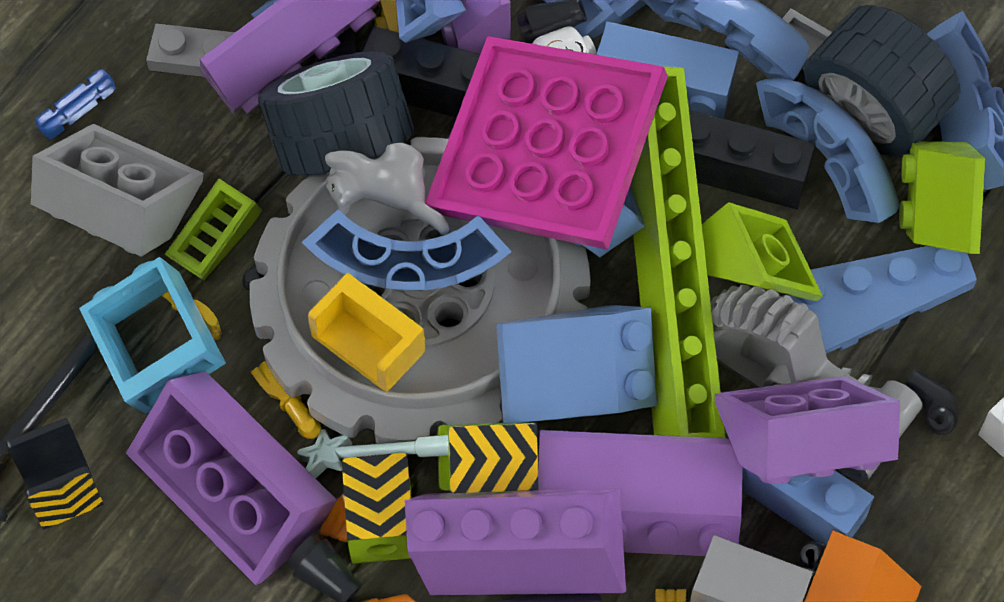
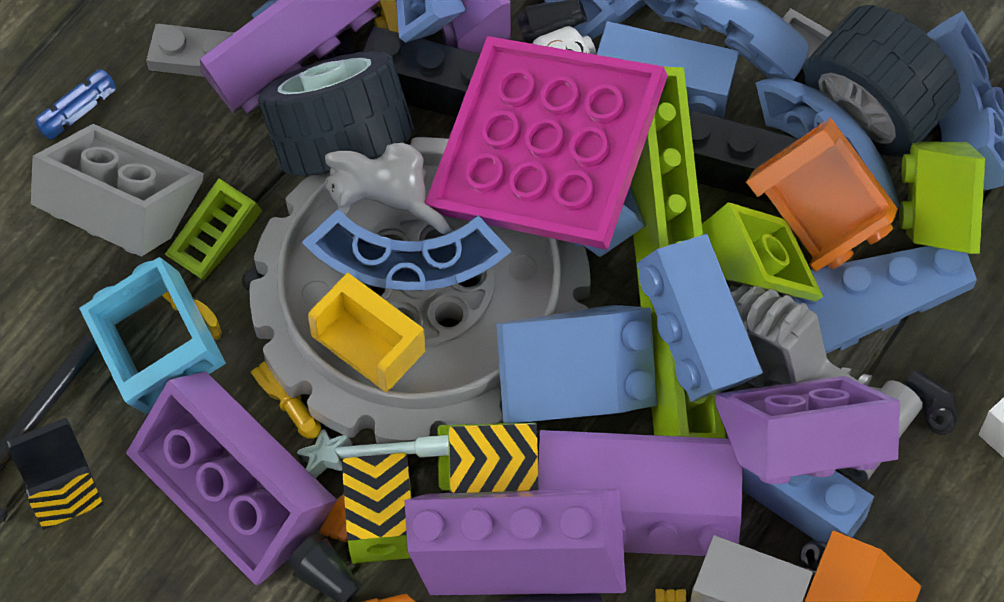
(698, 317): none -> medium blue brick
(826, 195): none -> orange panel

